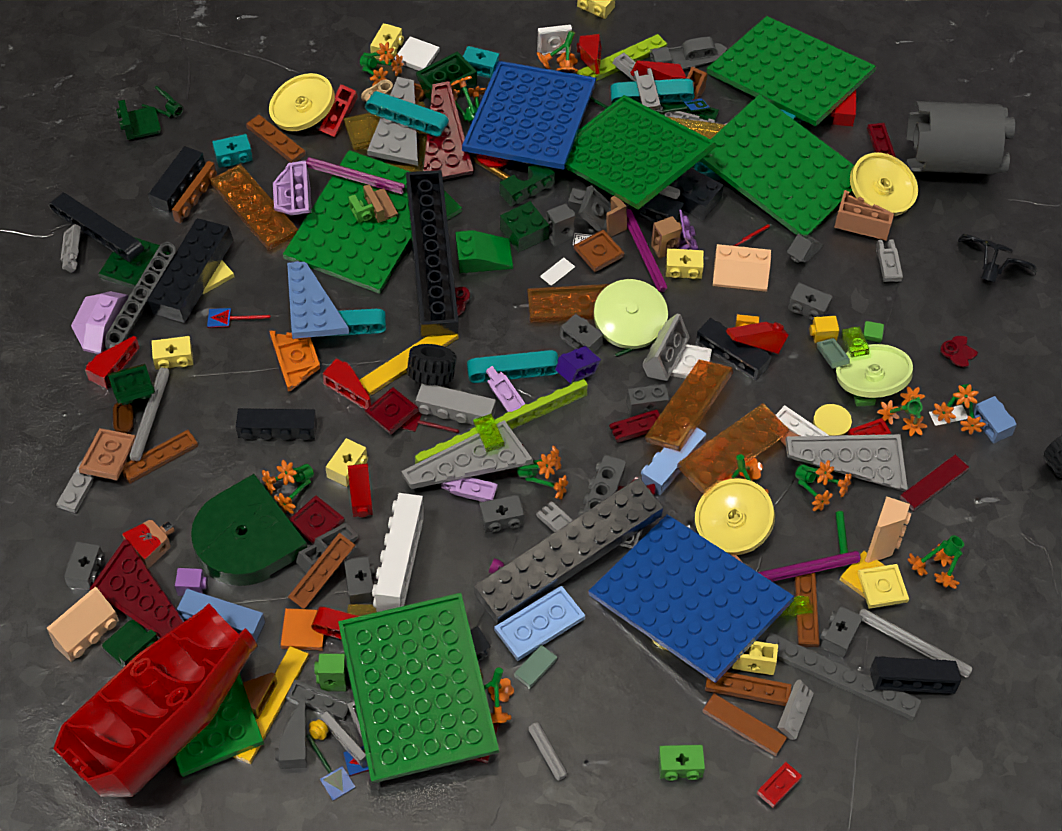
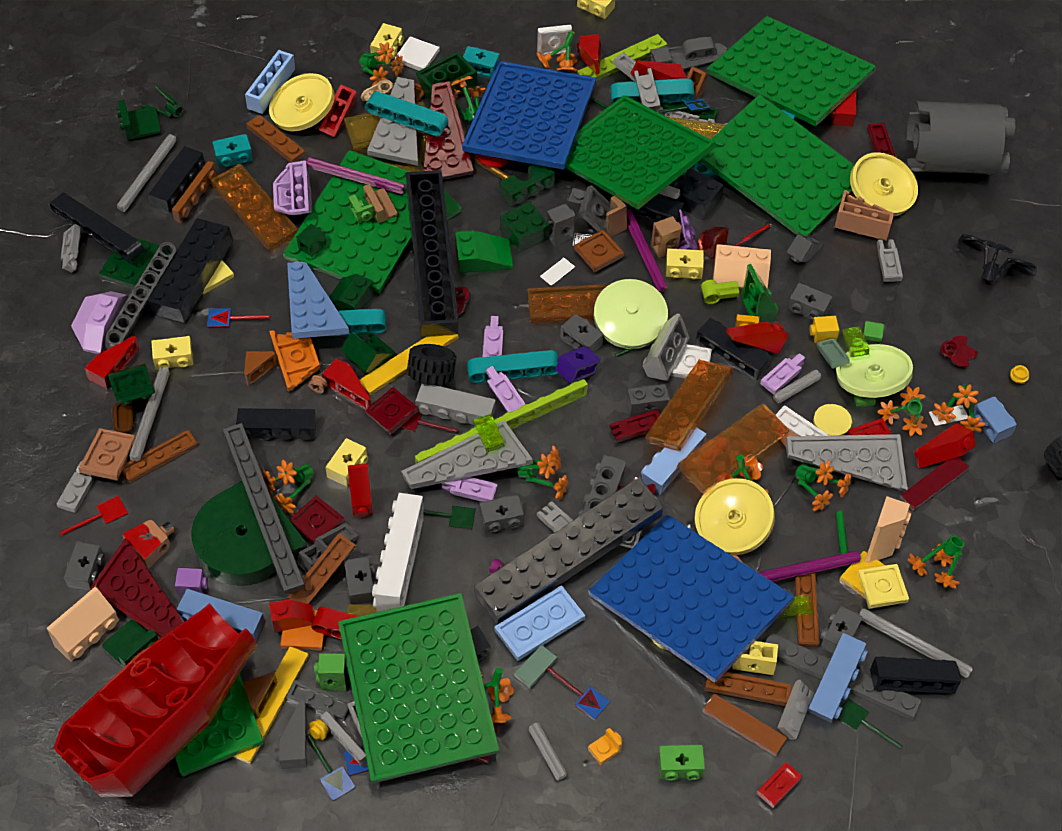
(109, 511): none -> red piece
(146, 173): none -> light grey axle
(257, 364): none -> dark orange slope
(263, 509): none -> dark grey plate
(268, 82): none -> light blue brick
(290, 614): none -> red slope
(311, 240): none -> dark green brick
(317, 384): none -> nougat bush
(352, 293): none -> dark green slope
(367, 351): none -> dark green slope
(459, 517): none -> dark green piece
(493, 338): none -> lavender hinge
(590, 702): none -> piece
(606, 746): none -> light orange bracket
(710, 238): none -> clear red slope
(715, 291): none -> lime piece
(757, 297): none -> green slope
(782, 373): none -> lavender hinge
(797, 386): none -> light grey axle
(837, 678): none -> medium blue brick
(854, 715): none -> dark green piece
(947, 445): none -> red slope
(1019, 374): none -> yellow plate

